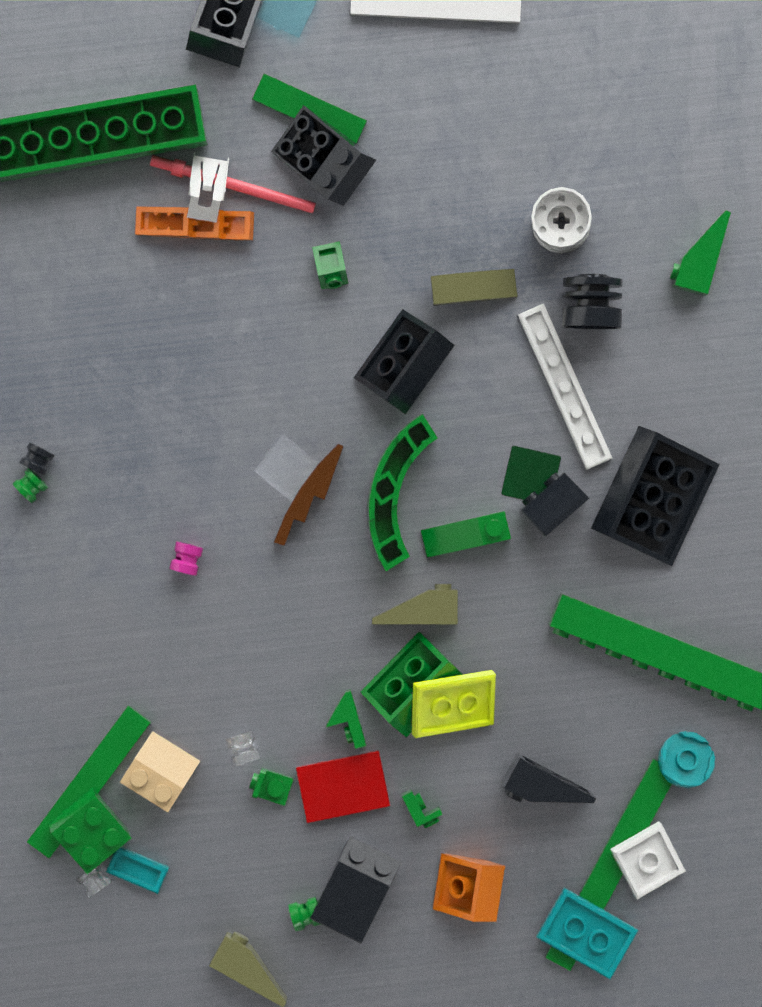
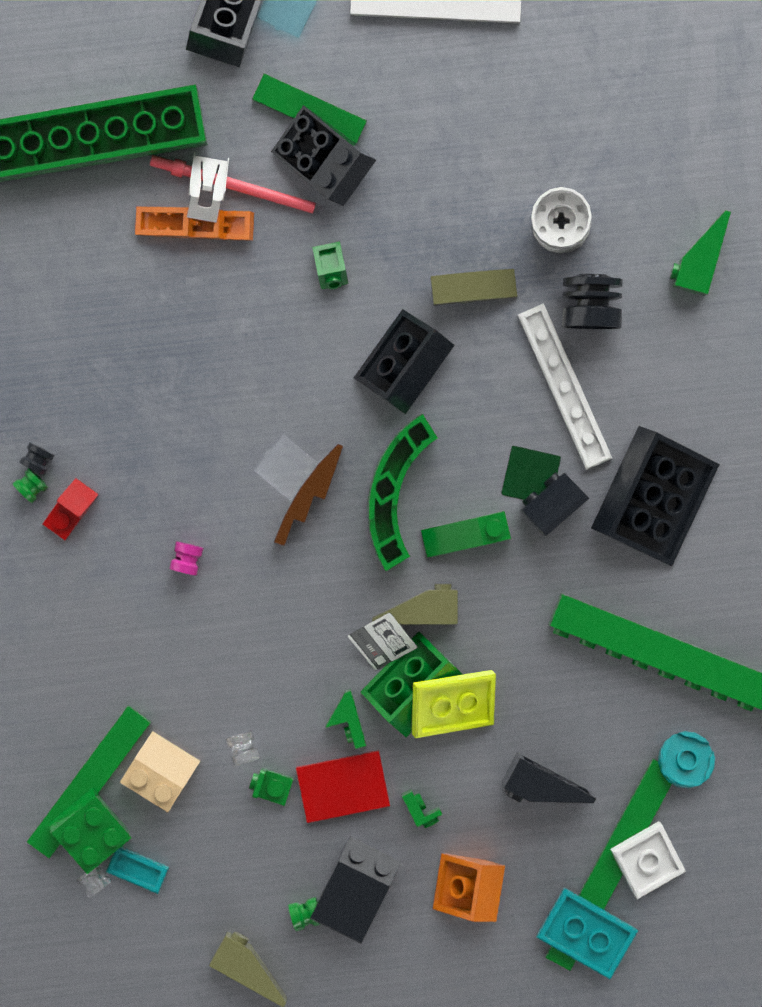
(70, 509): none -> red slope
(382, 641): none -> sticker

